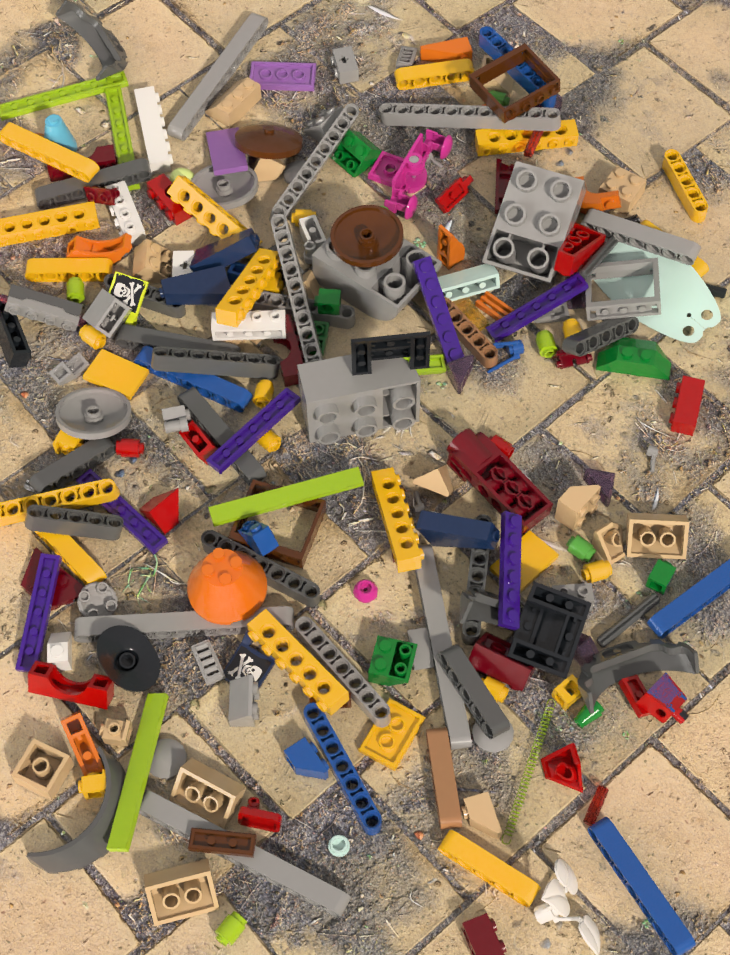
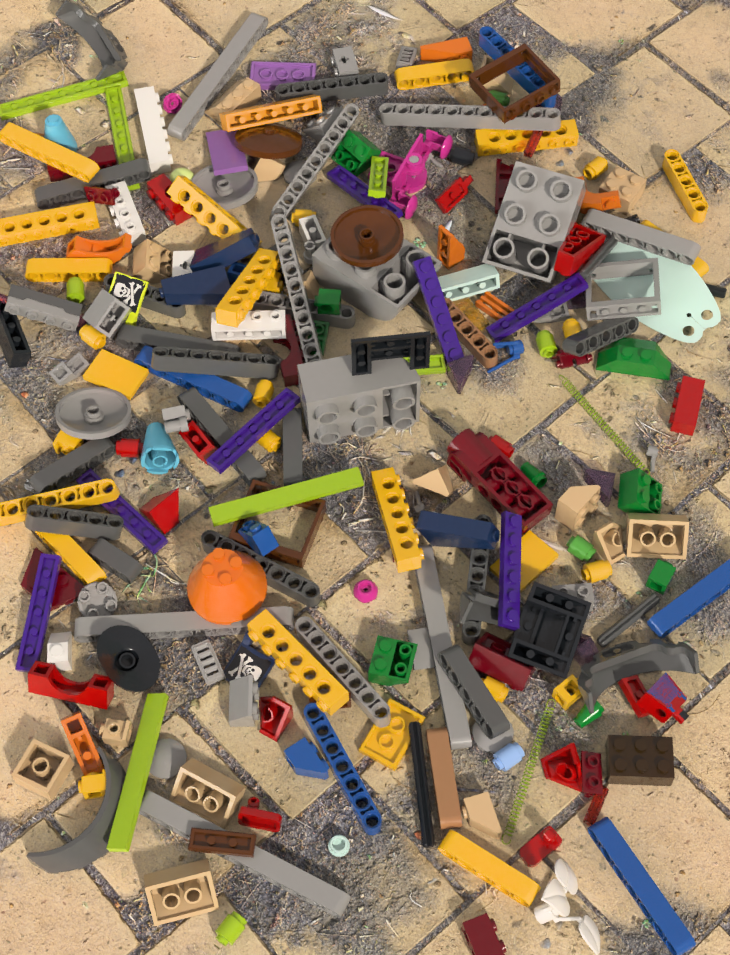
(115, 560): none -> dark grey beam
(158, 450): none -> medium azure cone
(177, 103): none -> dark pink plate
(270, 113): none -> light orange brick
(274, 716): none -> red slope
(292, 447): none -> dark grey beam
(336, 88): none -> dark grey beam
(359, 189): none -> dark purple plate
(378, 177): none -> lime plate
(421, 785): none -> black axle
(462, 156): none -> black brick
(508, 756): none -> light blue brick
(535, 475): none -> green cone
(540, 847): none -> red piece
(591, 773): none -> dark red hinge
(595, 168): none -> yellow brick
(606, 426): none -> lime piece
(639, 493): none -> green slope
(639, 760): none -> dark brown brick

